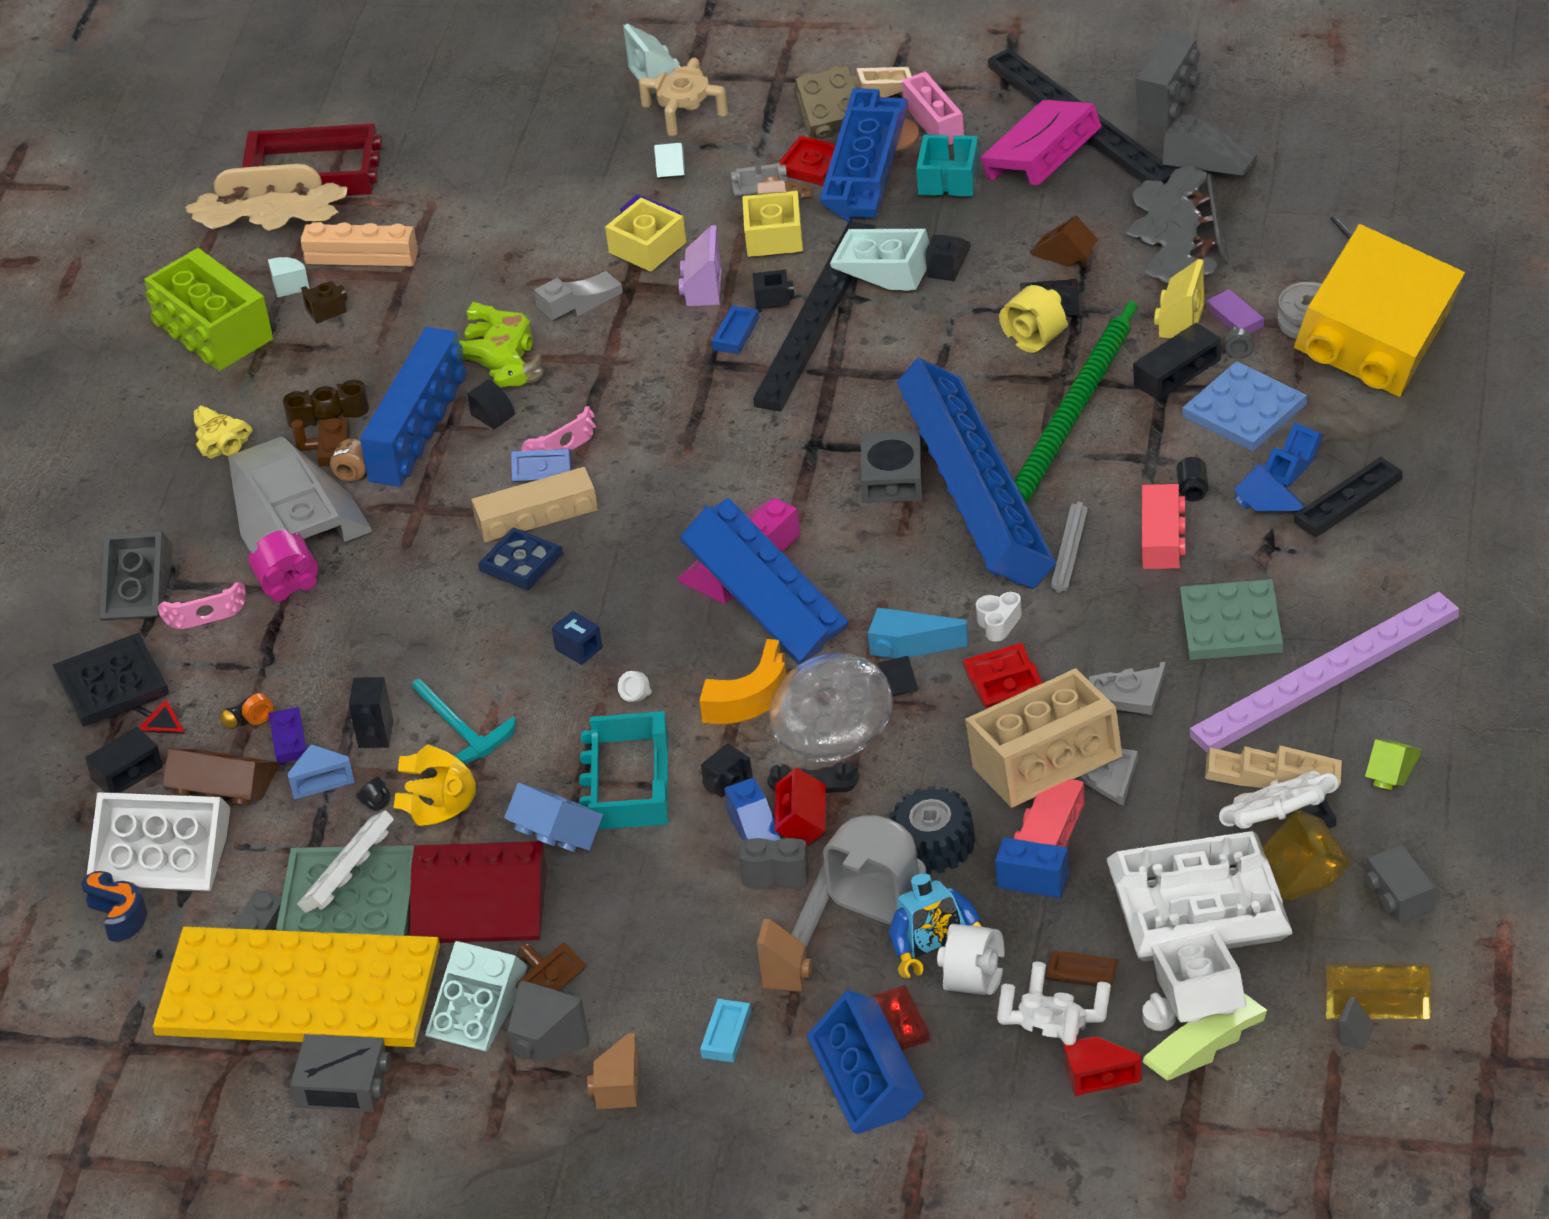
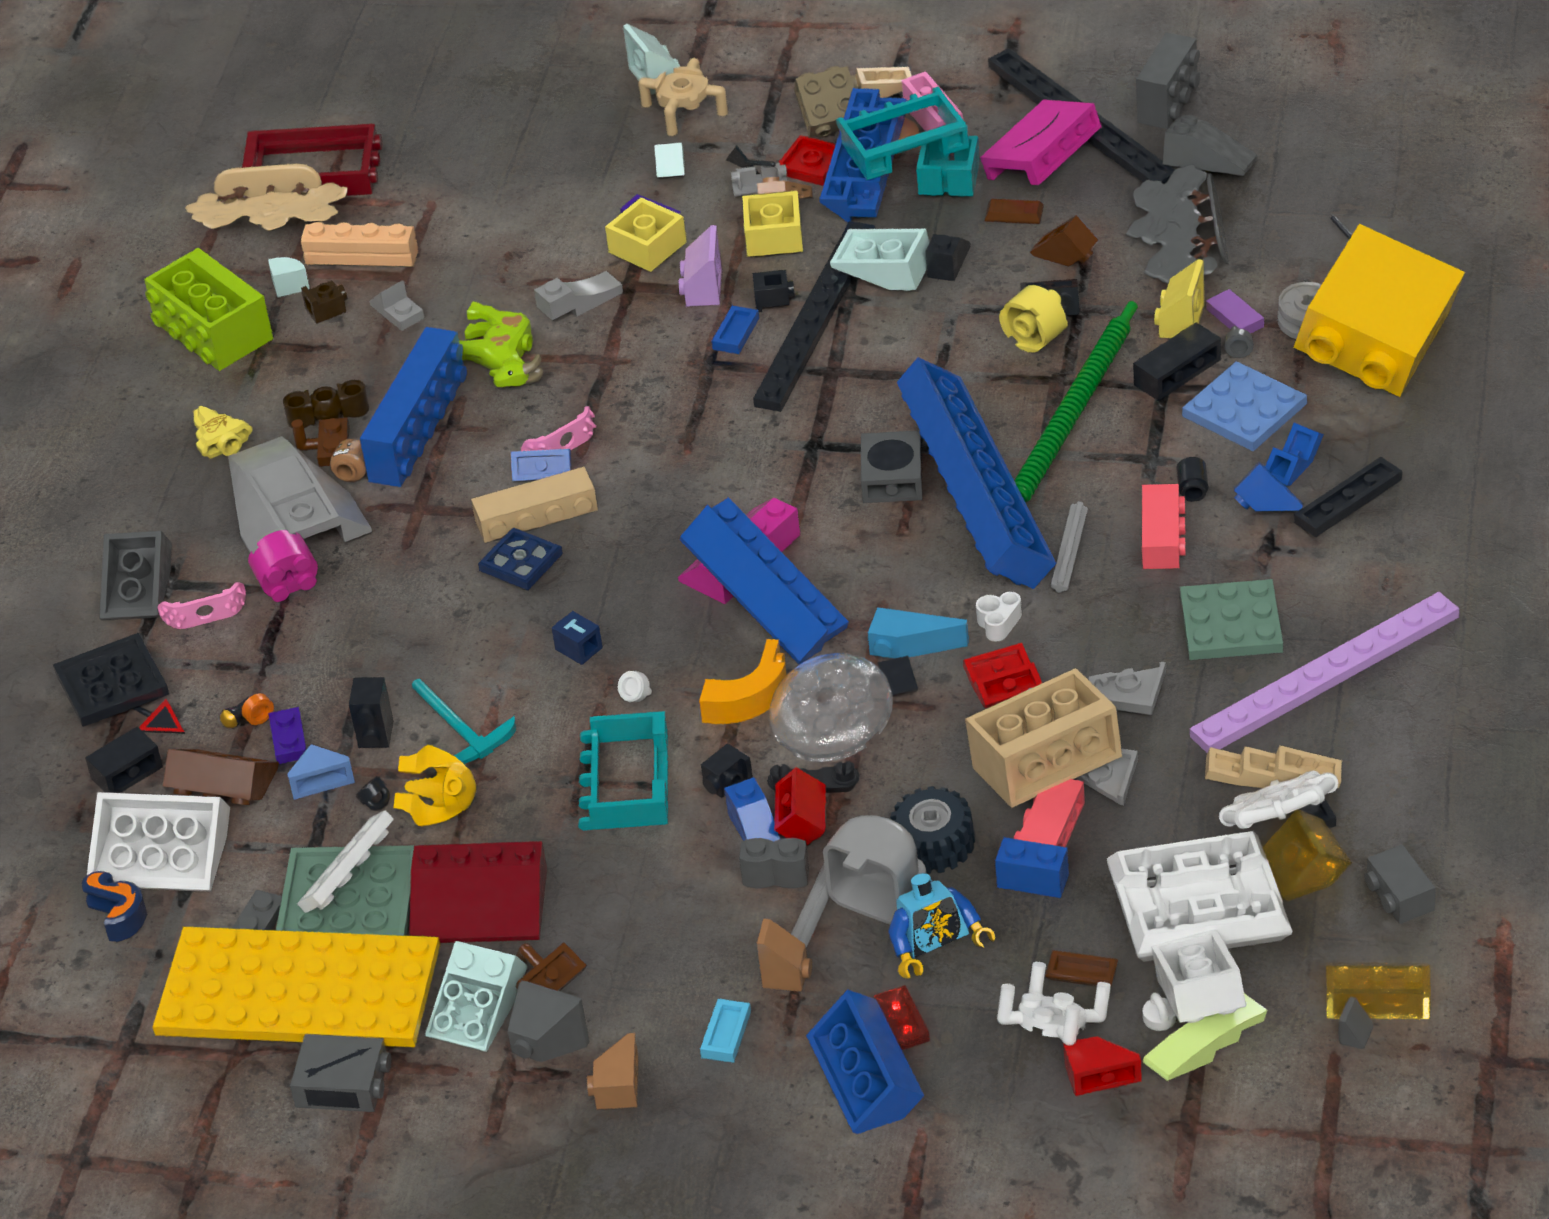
(397, 306): none -> light grey slope
(490, 404): black brick -> none
(552, 818): medium blue brick -> none
(738, 158): none -> black piece
(877, 160): none -> teal hinge
(971, 959): white brick -> none
(1014, 211): none -> reddish brown tile
(1391, 763): lime slope -> none

